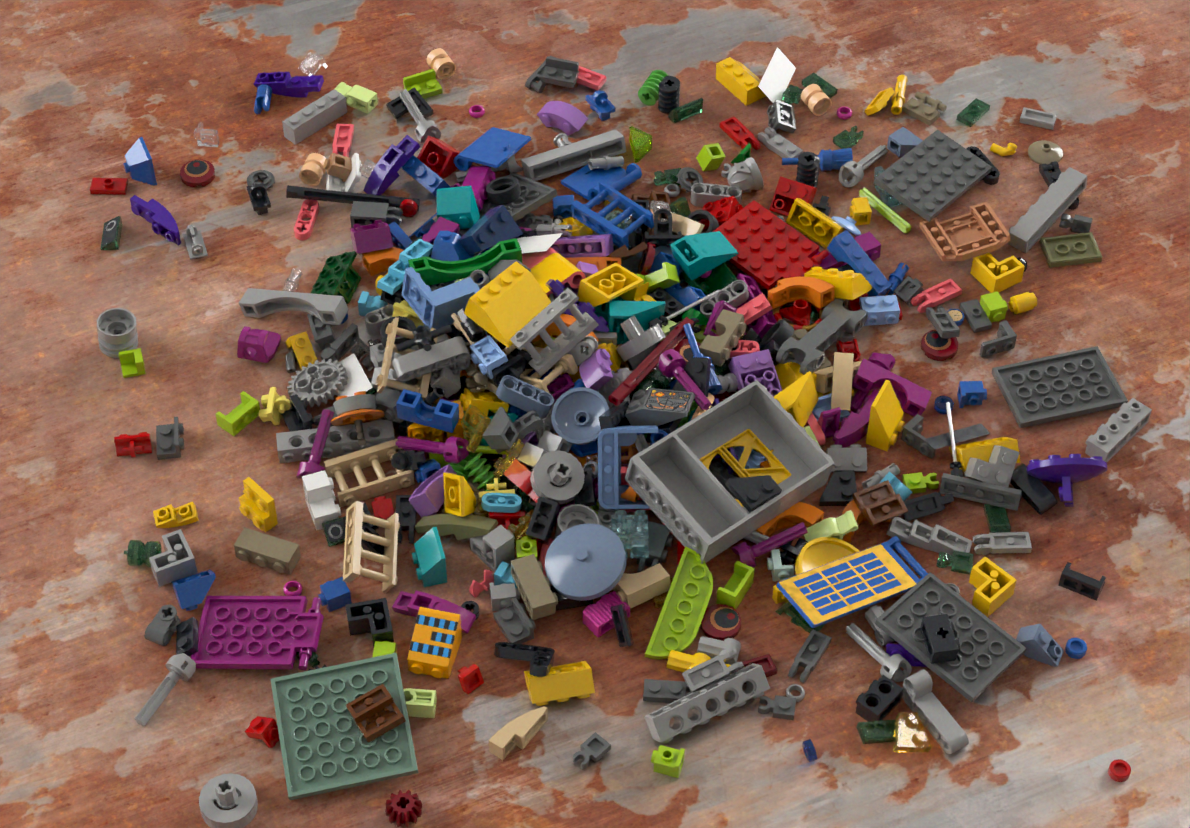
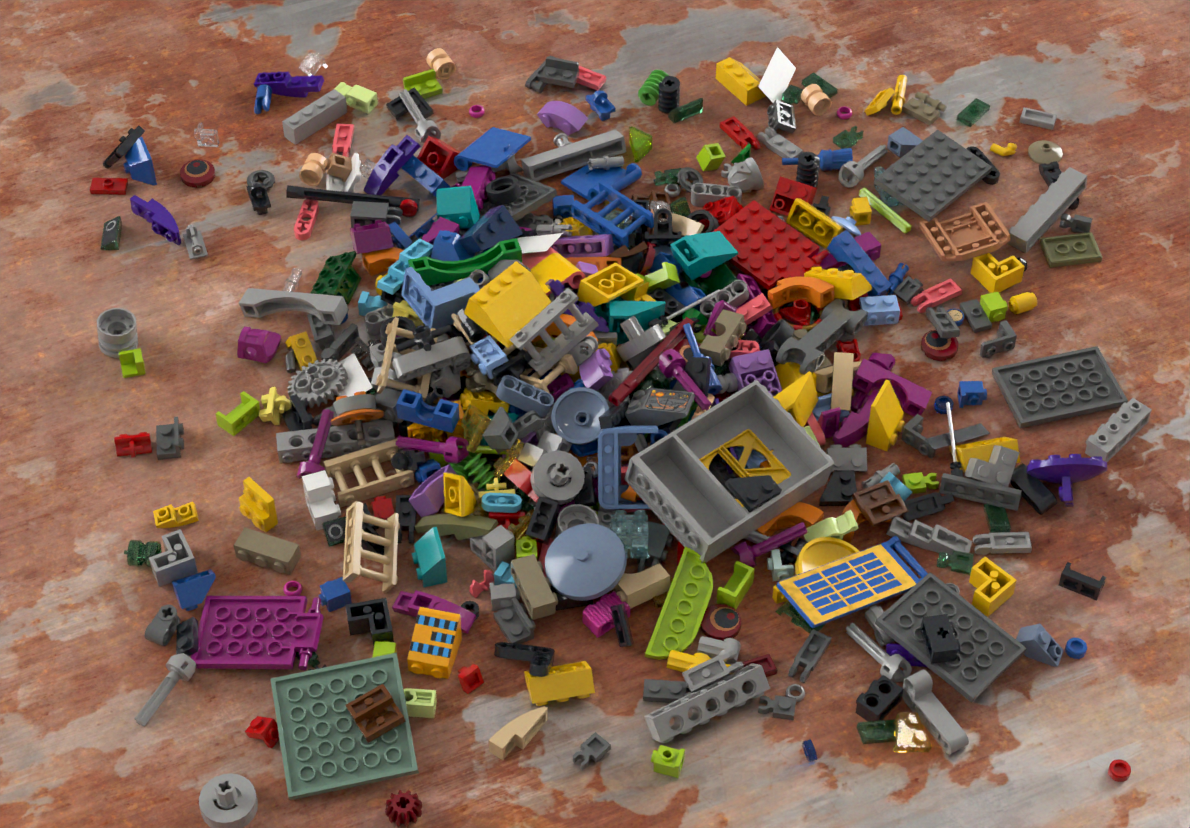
(126, 143): none -> black container

